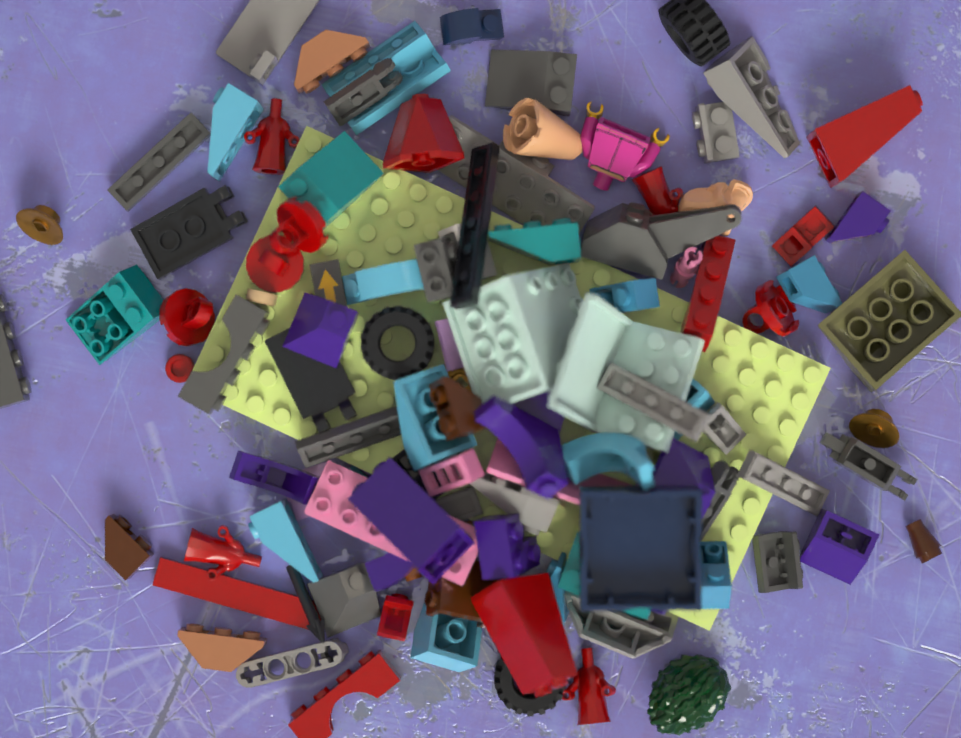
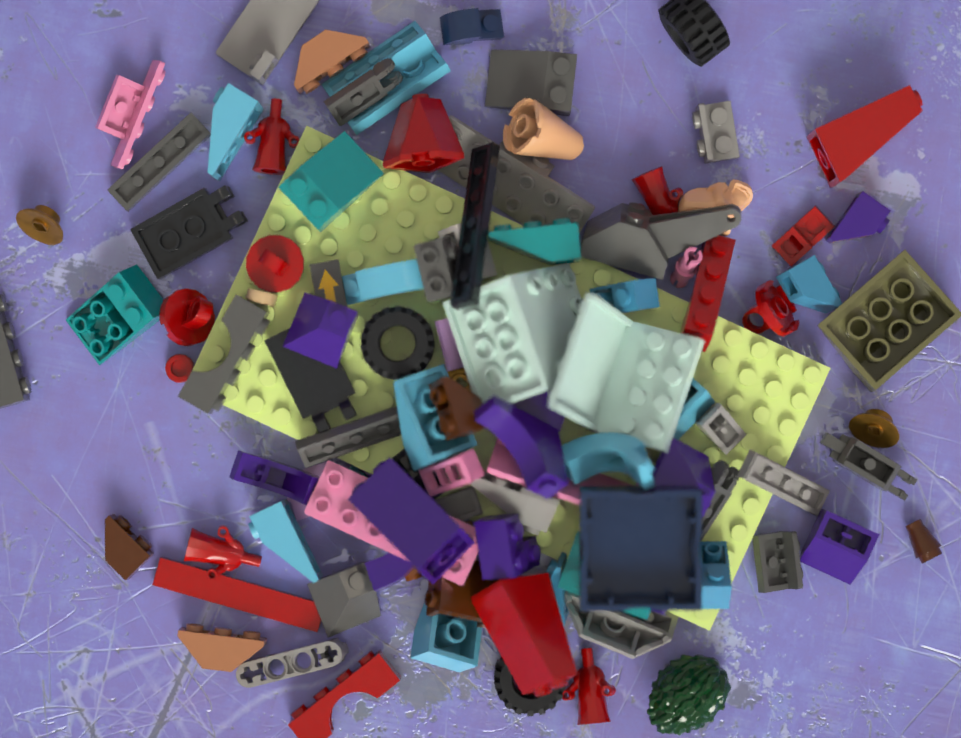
(126, 108): none -> bright pink bracket
(300, 225): red tile -> none
(316, 626): black piece -> none
(395, 617): red bracket -> none
(616, 149): dark pink torso -> none
(654, 402): light grey tile -> none
(745, 88): light grey wedge -> none

